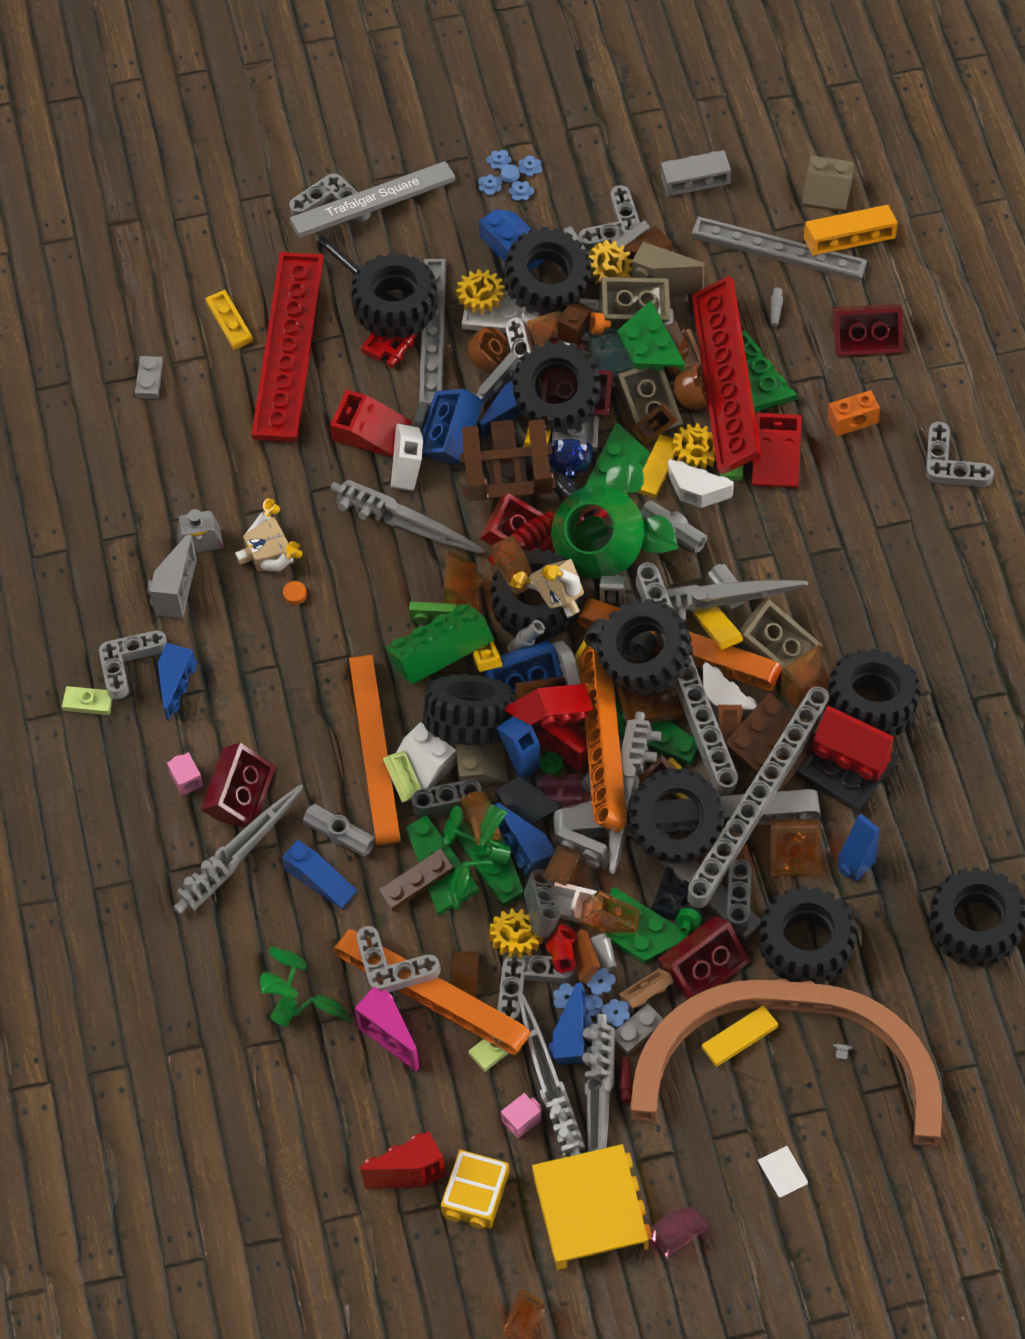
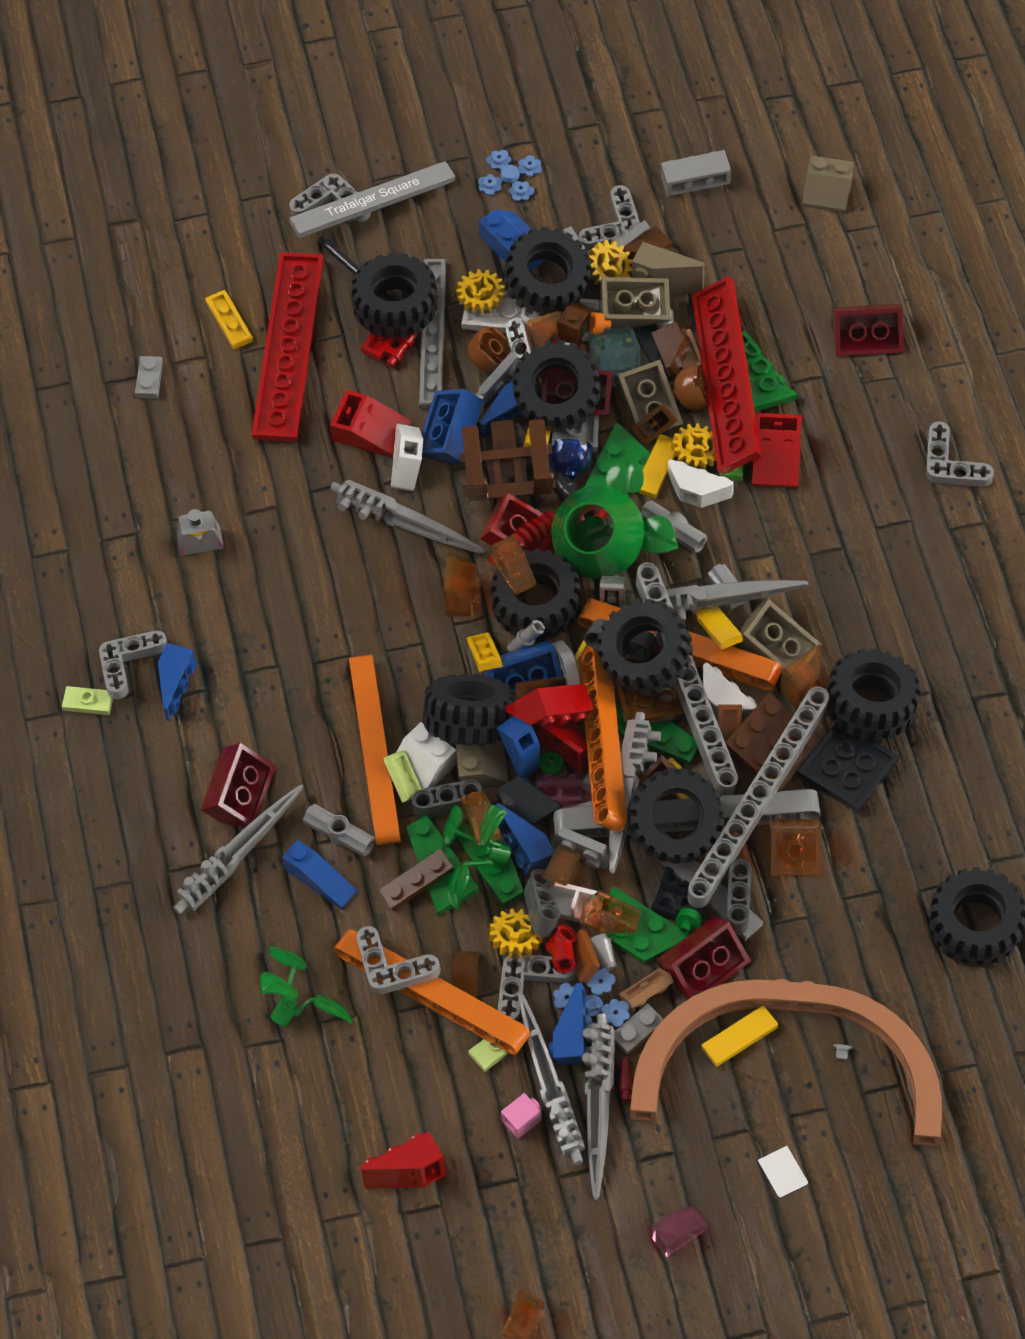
(173, 580): light grey slope -> none
(185, 774): bright pink brick -> none
(267, 544): torso -> none
(294, 593): orange tile -> none
(382, 1022): dark pink slope -> none
(421, 415): dark grey tile -> none
(425, 612): bright green plate -> none
(439, 643): green brick -> none
(475, 1189): yellow brick -> none
(556, 584): torso -> none
(590, 1204): yellow panel -> none
(649, 341): green wing -> none
(776, 306): light grey animal -> none
(777, 248): light grey tile -> none
(813, 907): black tyre -> none
(850, 230): light orange brick -> none
(853, 413): orange brick -> none
(853, 744): red slope -> none
(859, 849): blue slope -> none

